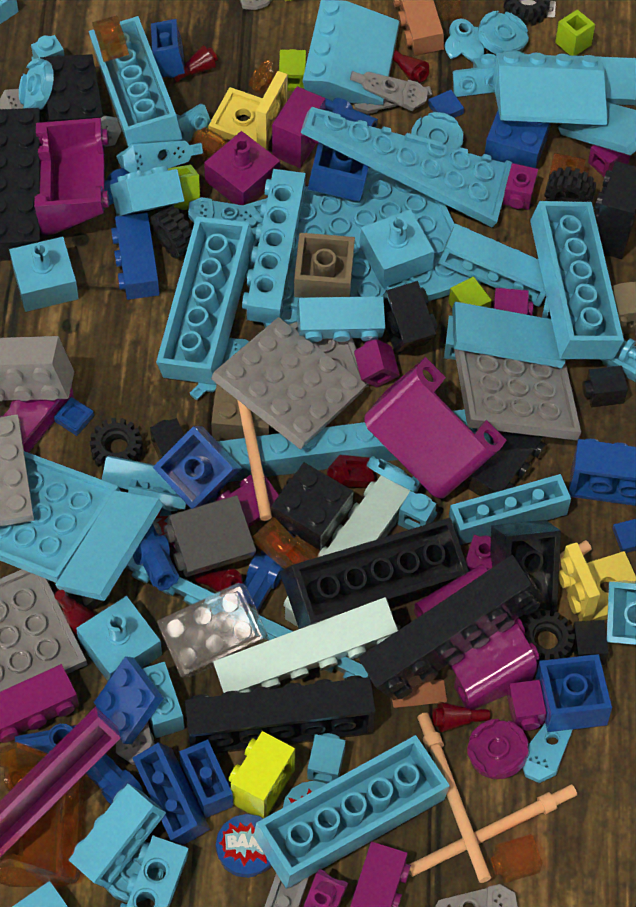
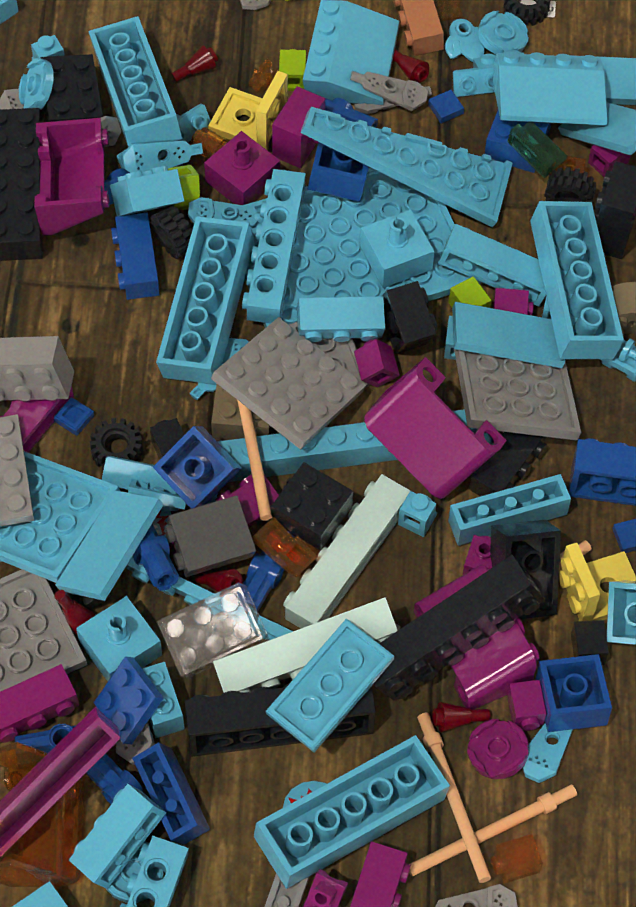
(44, 274): medium azure brick -> none
(110, 38): clear orange brick -> none
(167, 48): blue brick -> none
(206, 778): blue brick -> none
(239, 849): tile -> none
(262, 775): neon yellow brick -> none
(323, 266): dark tan brick -> none
(326, 758): medium azure brick -> none
(330, 685): none -> medium azure tile
(351, 471): dark red bracket -> none
(374, 571): black brick -> none
(393, 473): medium azure tile -> none
(423, 694): nougat sticker -> none
(440, 128): medium azure tile -> none
(520, 186): magenta brick -> none
(536, 148): none -> clear green panel
(554, 625): black tyre -> none
(575, 33): lime brick -> none
(605, 386): black brick -> none

